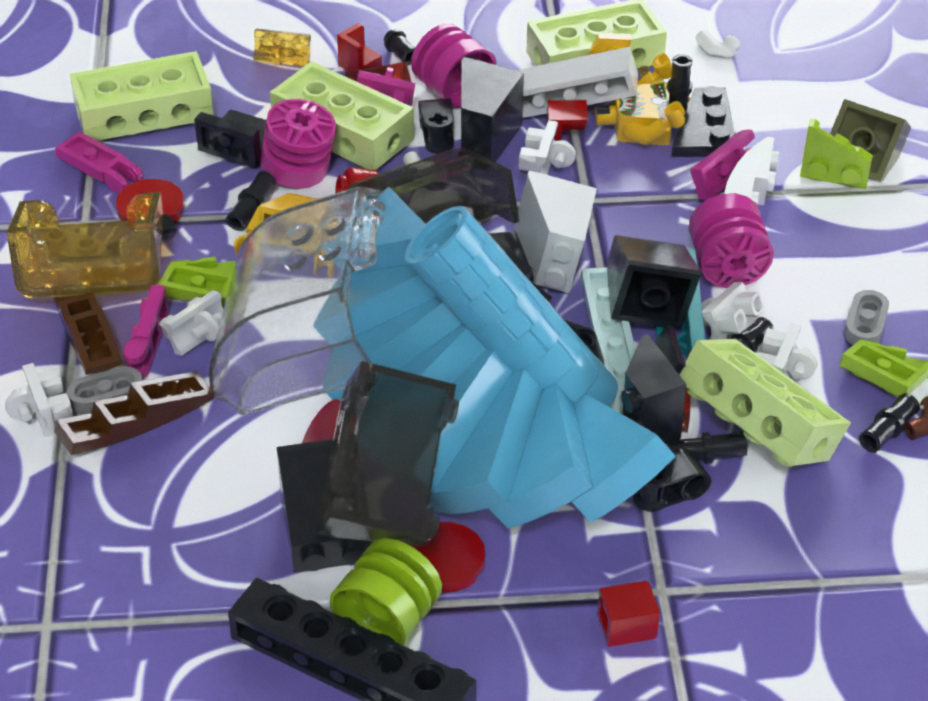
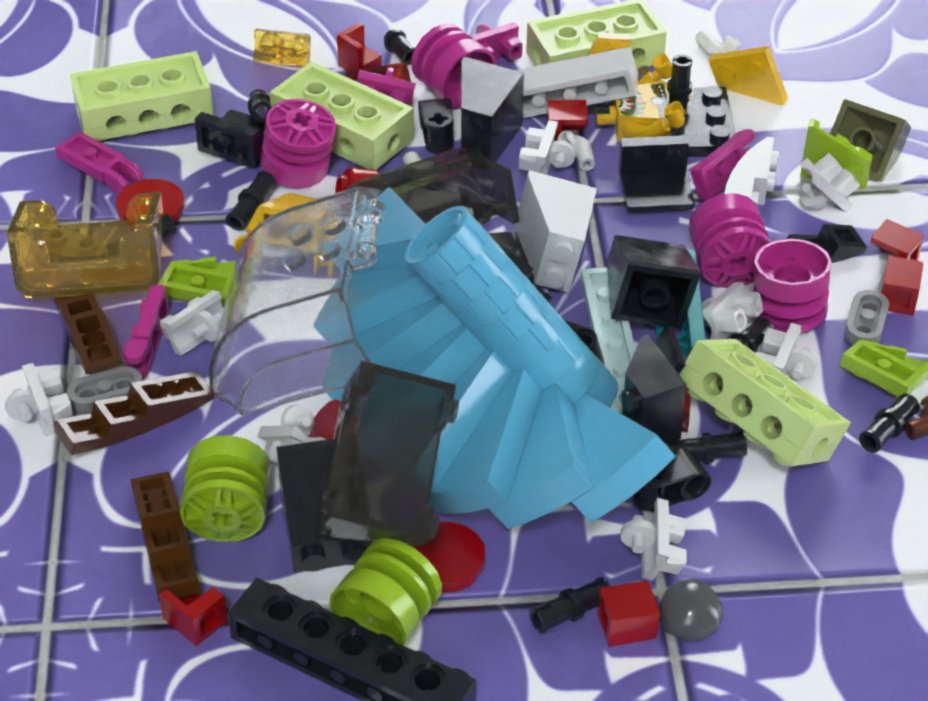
(164, 535): none -> reddish brown slope
(196, 614): none -> red panel
(225, 488): none -> lime wheel
(259, 105): none -> black pin
(294, 429): none -> white hips
(500, 40): none -> dark pink hips
(568, 606): none -> black pin
(582, 147): none -> white arm
(652, 537): none -> white hips
(655, 173): none -> black bracket
(691, 610): none -> dark grey hair
(750, 74): none -> yellow wing
(793, 283): none -> dark pink wheel
(827, 181): none -> white hips
(838, 240): none -> black slope
(898, 240): none -> panel
(902, 284): none -> panel

